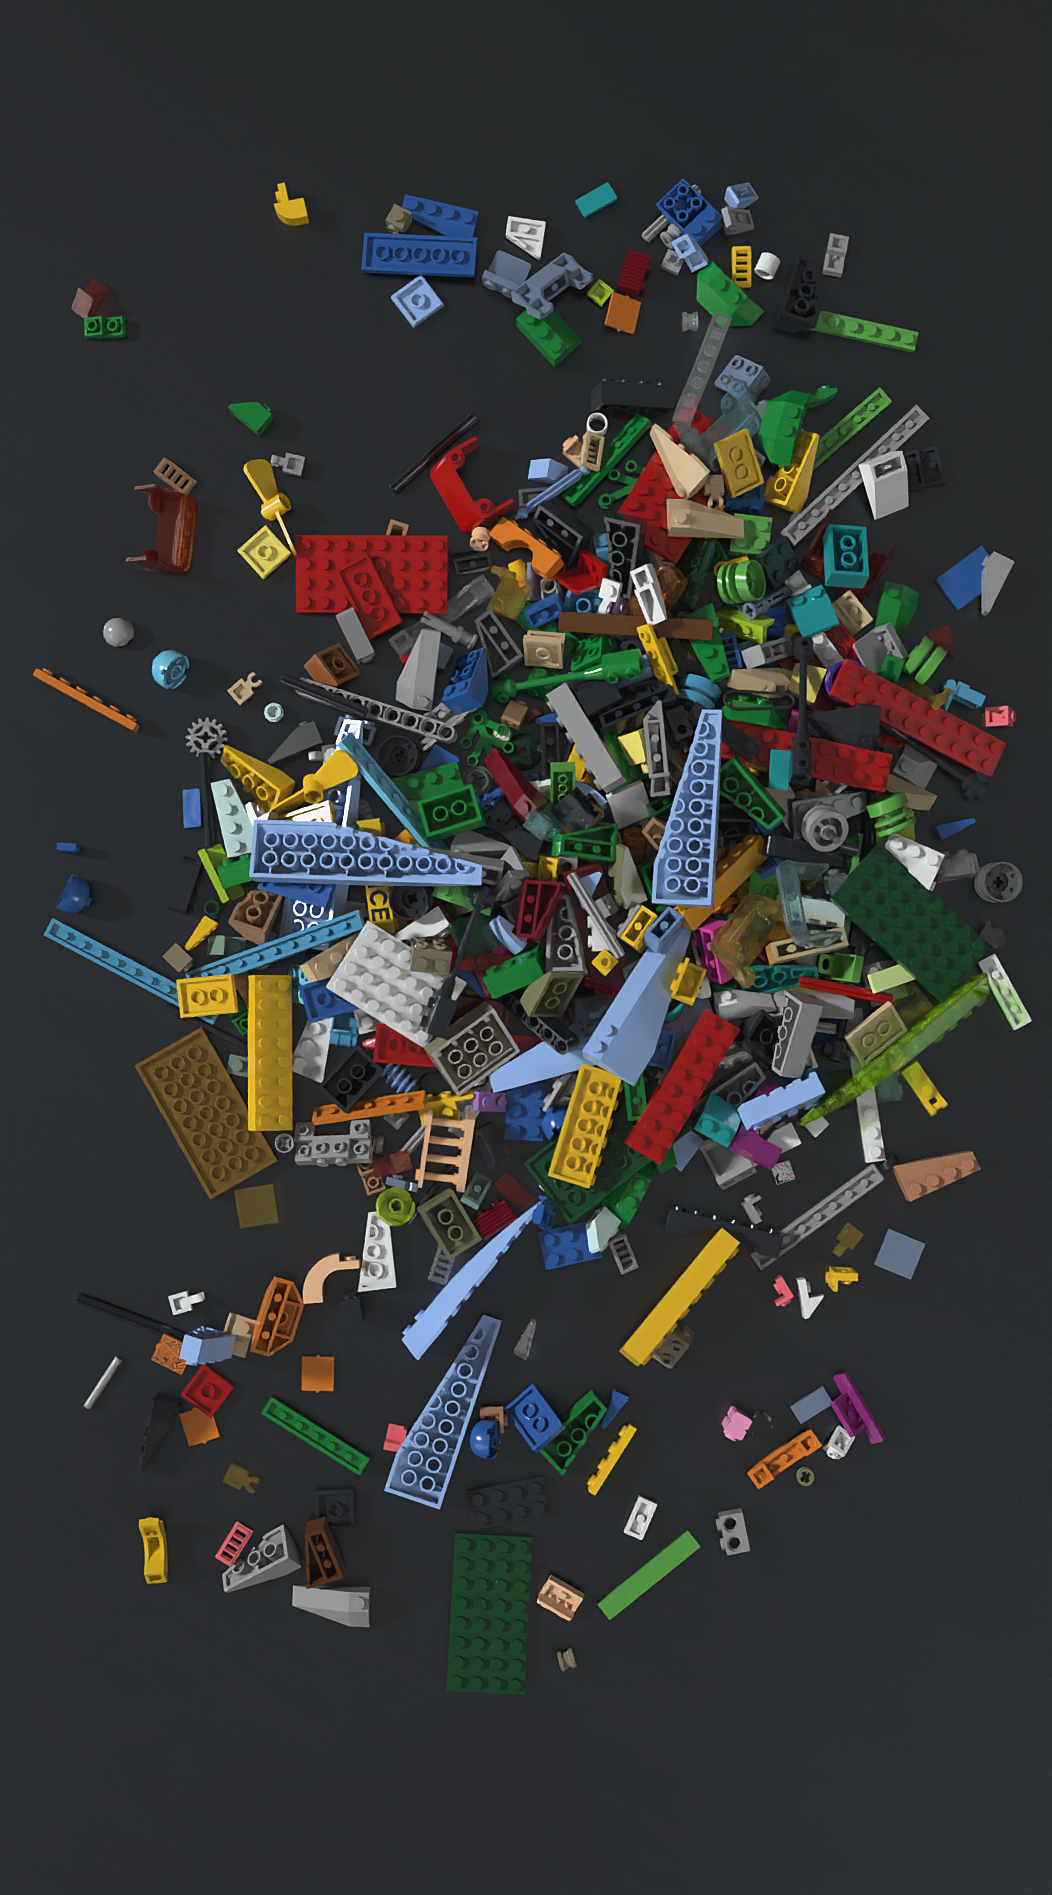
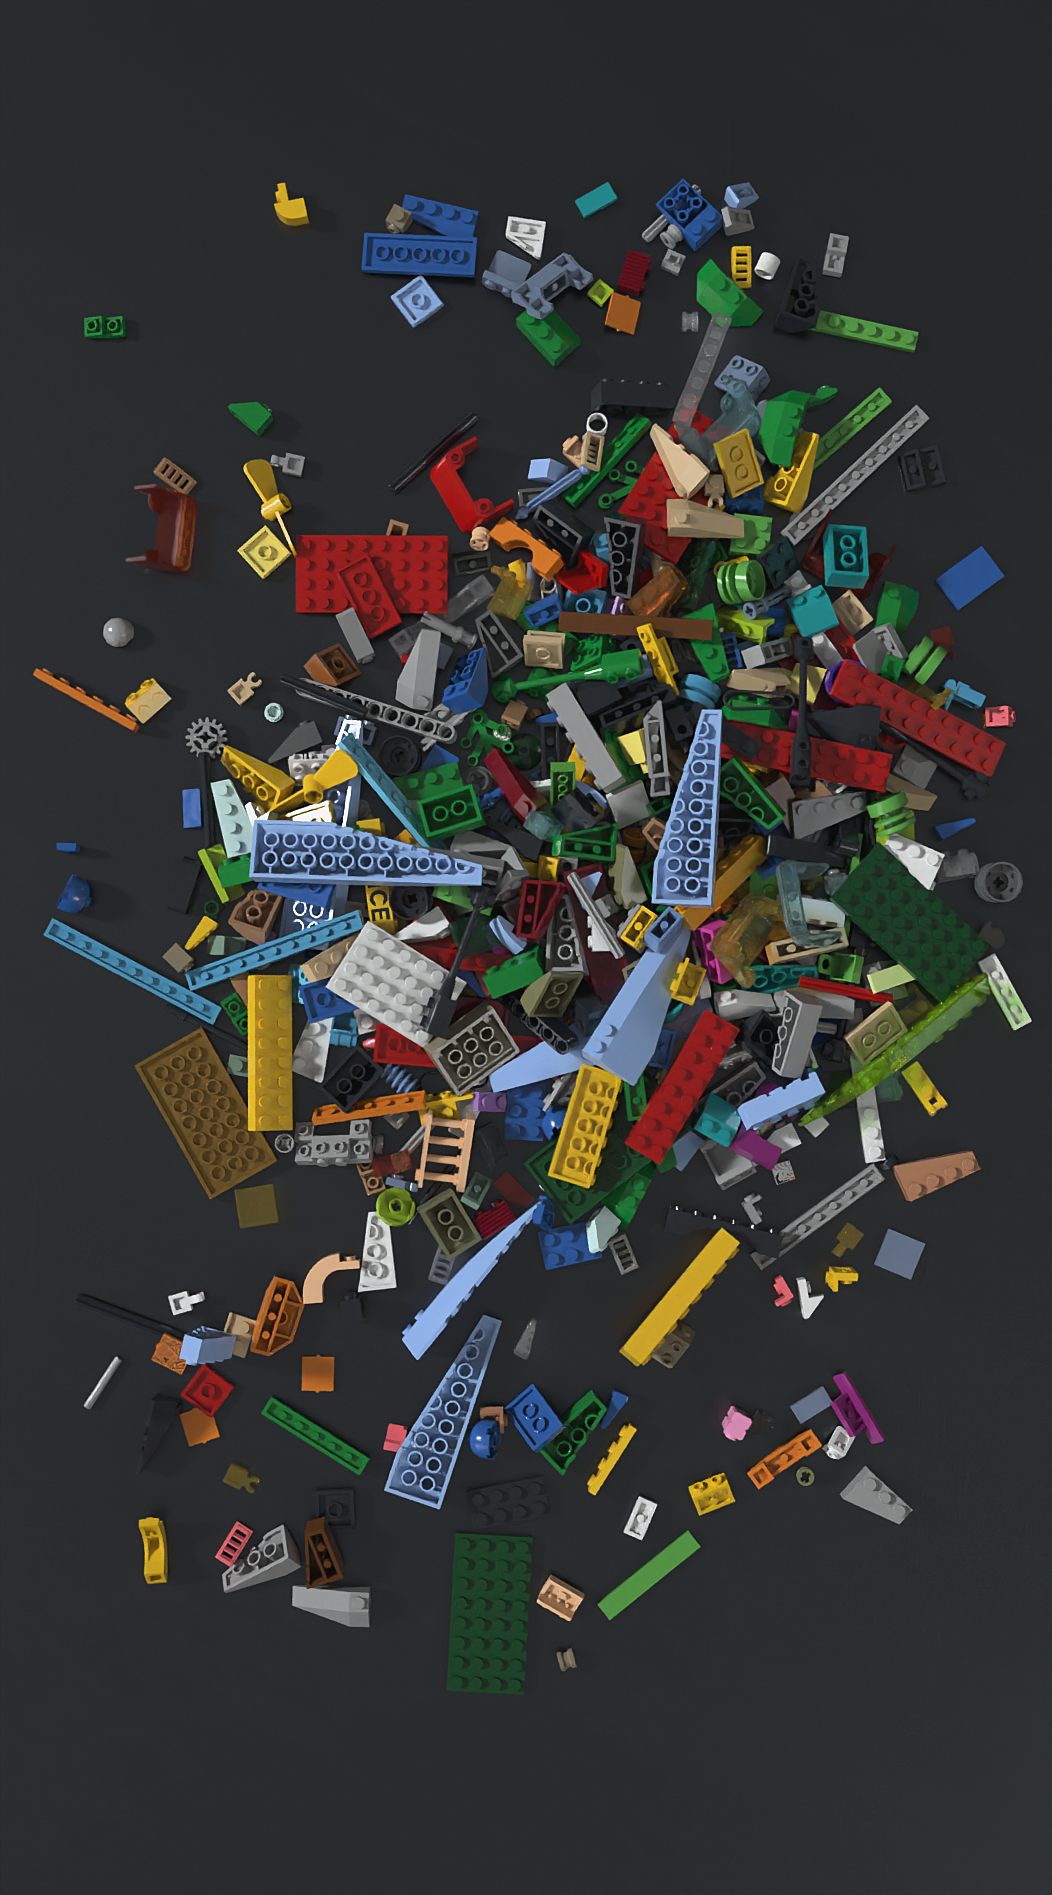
(89, 299): clear red slope -> none
(147, 700): none -> yellow bracket
(169, 668): medium azure cylinder -> none
(207, 995): yellow tile -> none
(301, 767): none -> white hinge
(430, 956): dark tan bracket -> none
(601, 986): dark red axle -> none
(604, 962): yellow bracket -> none
(610, 592): white plate -> none
(649, 594): white slope -> none
(691, 252): light blue slope -> none
(711, 1494): none -> yellow bracket
(738, 1531): light grey brick -> none
(779, 769): teal tile -> none
(824, 828): light grey wheel -> none
(874, 1495): none -> light grey wedge
(886, 483): white slope -> none
(992, 578): light grey slope -> none

